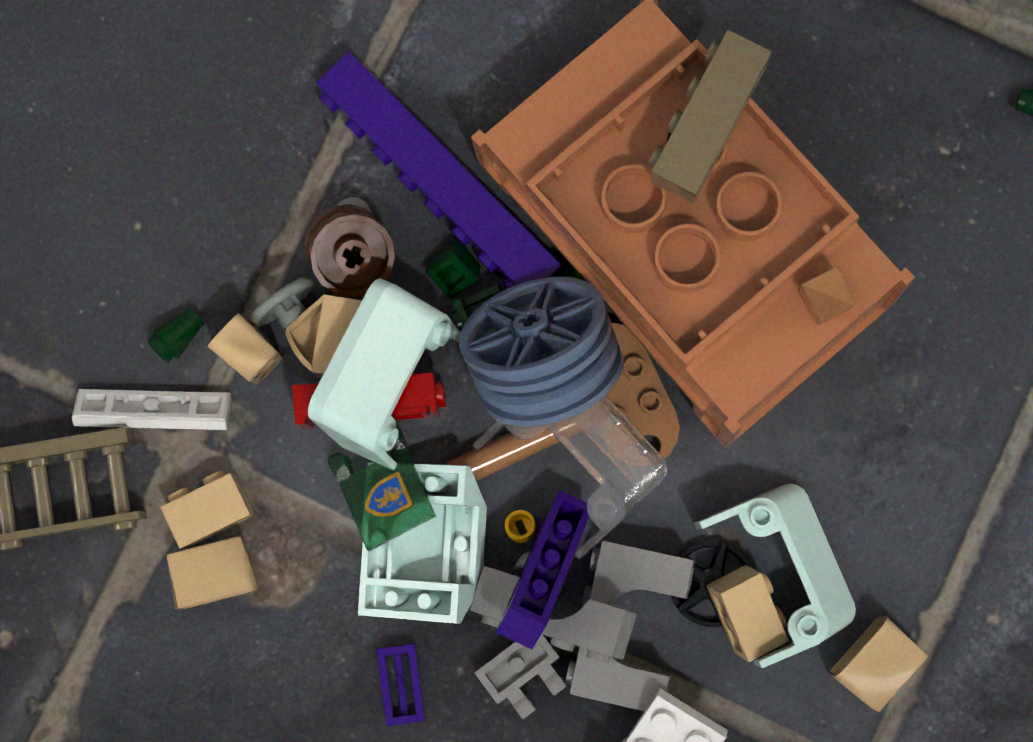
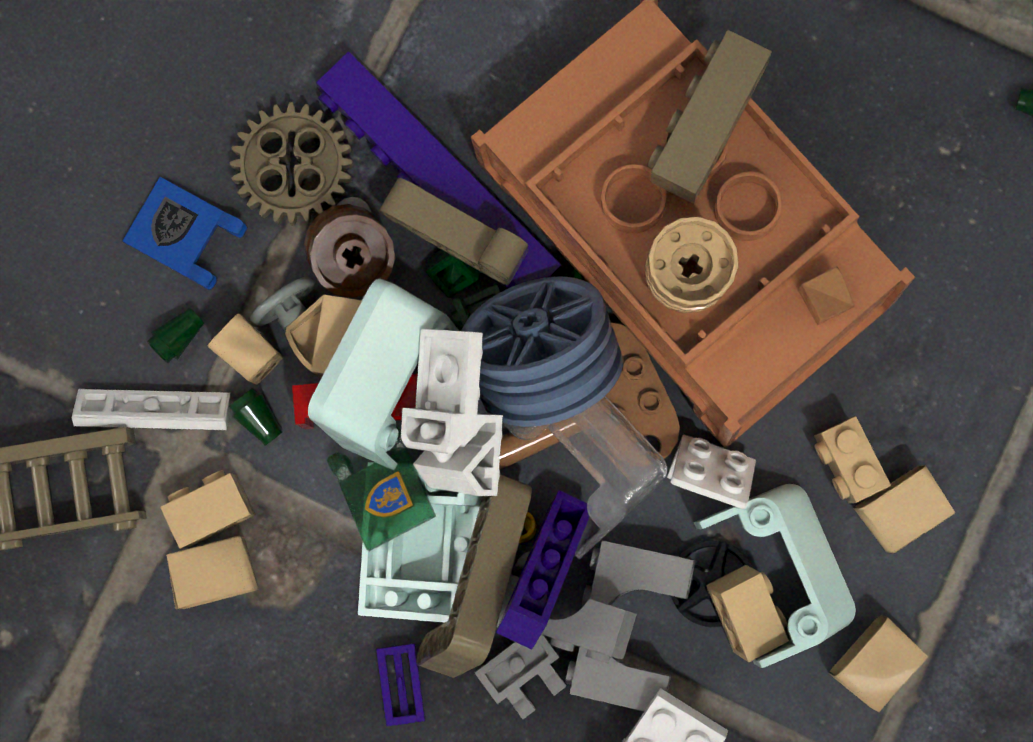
(176, 229): none -> blue flag
(255, 415): none -> dark green cone
(258, 165): none -> dark tan gear
(457, 439): none -> white piece
(474, 615): none -> dark tan beam
(488, 250): none -> dark tan beam
(710, 250): none -> tan wheel
(712, 471): none -> white bracket
(851, 461): none -> tan brick
(905, 509): none -> tan piece

